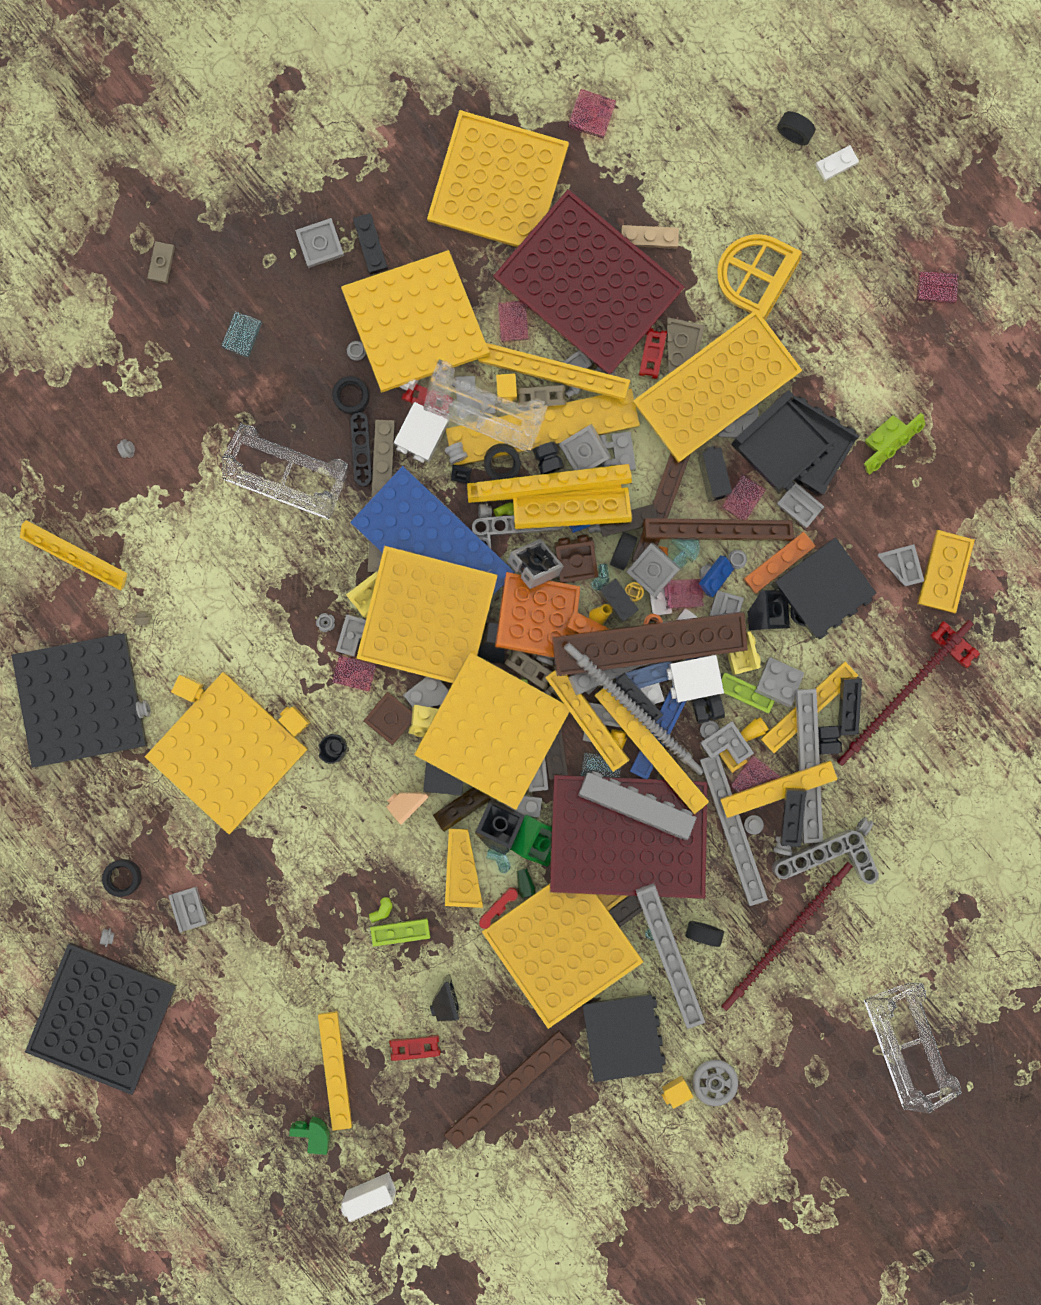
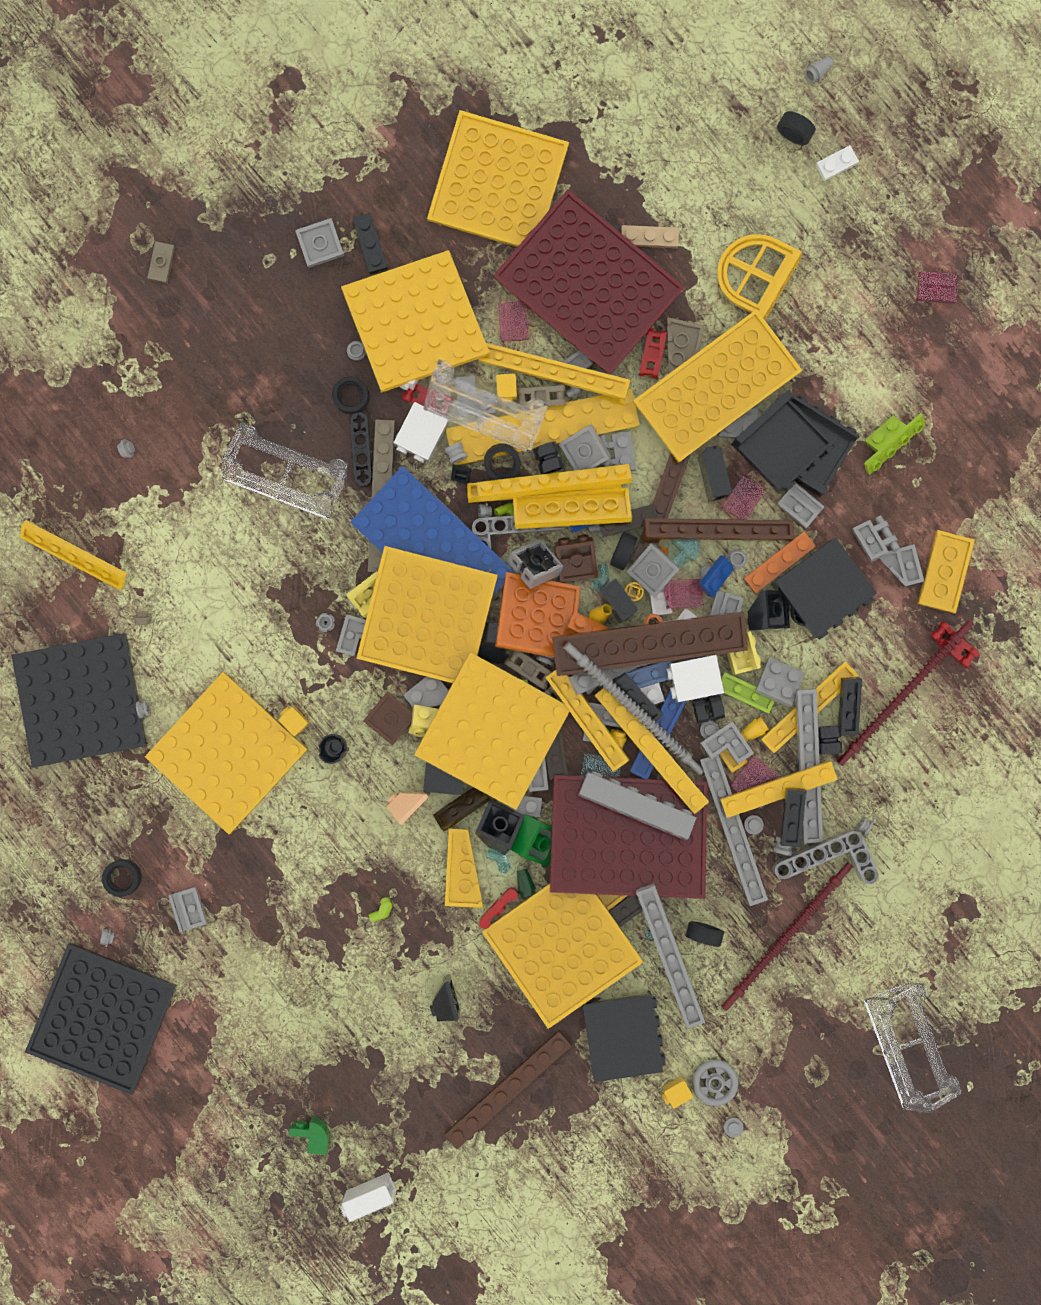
(188, 688): yellow brick -> none
(241, 334): clear light blue plate -> none
(335, 1070): yellow plate -> none
(354, 673): clear pink plate -> none
(400, 932): lime plate -> none
(414, 1048): red plate -> none
(592, 113): clear pink plate -> none
(733, 1127): none -> light grey plate
(818, 69): none -> light grey cone
(870, 540): none -> light grey plate

